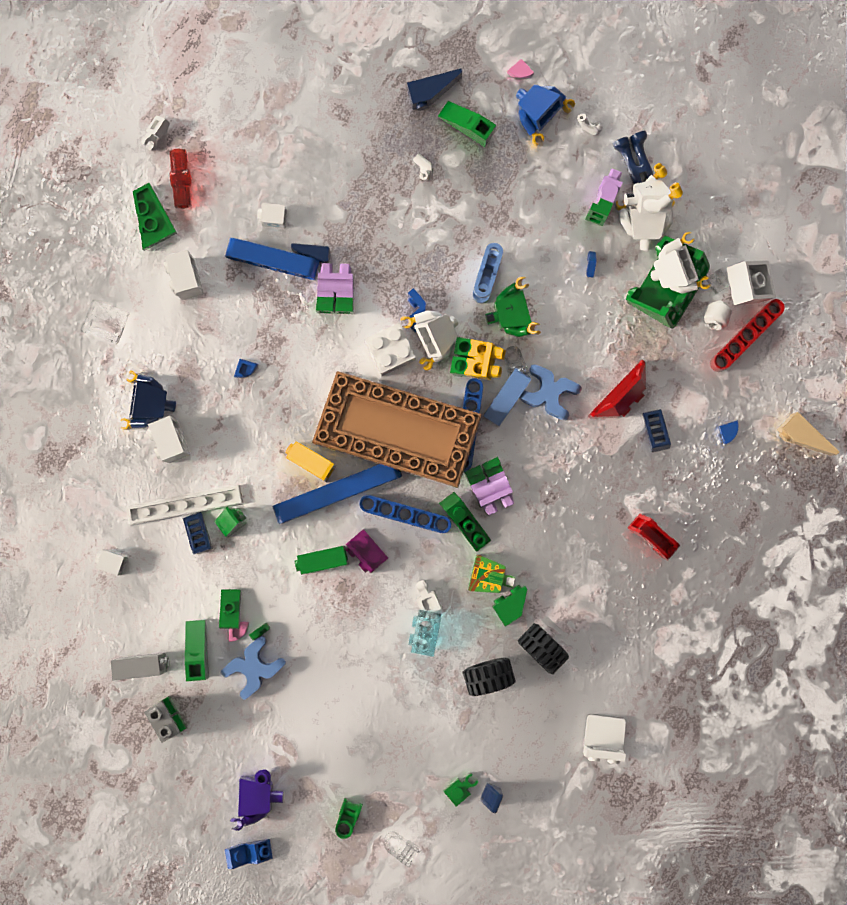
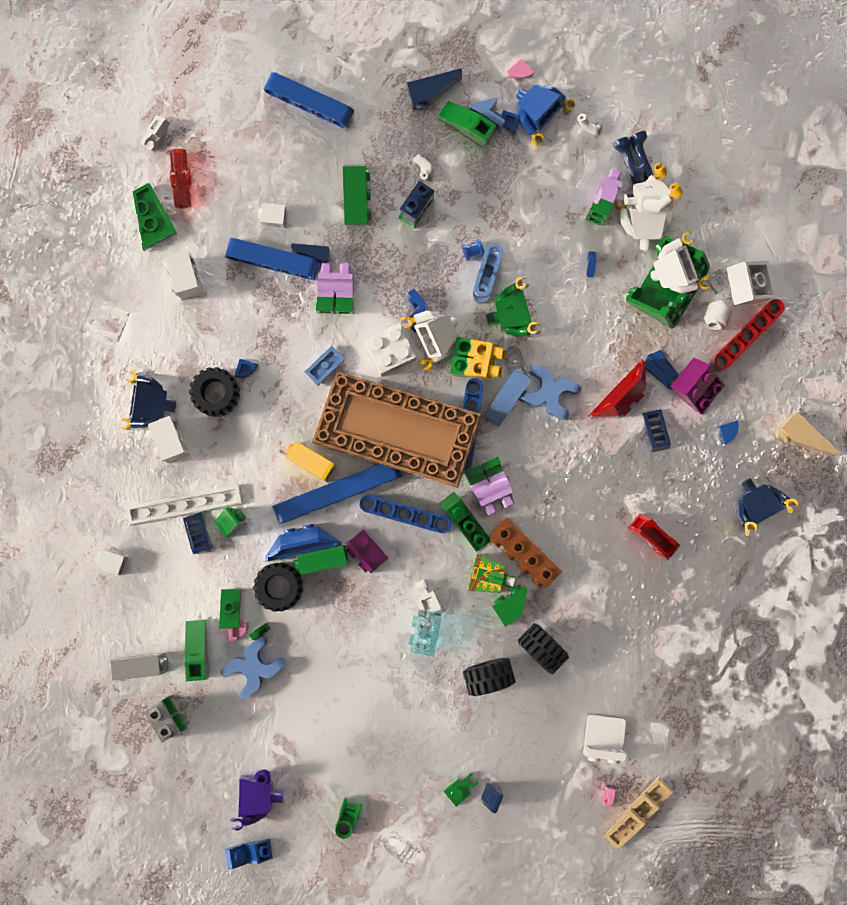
(203, 380): none -> black tyre
(261, 589): none -> black tyre
(301, 542): none -> blue wedge
(308, 100): none -> blue beam
(324, 365): none -> medium blue plate
(356, 194): none -> green wedge
(416, 204): none -> dark blue hips
(472, 249): none -> blue bush
(485, 109): none -> medium blue slope
(511, 121): none -> blue tile
(525, 553): none -> dark orange brick
(609, 794): none -> bright pink tile
(638, 813): none -> tan slope
(660, 368): none -> blue piece
(698, 385): none -> magenta slope
(760, 504): none -> dark blue torso

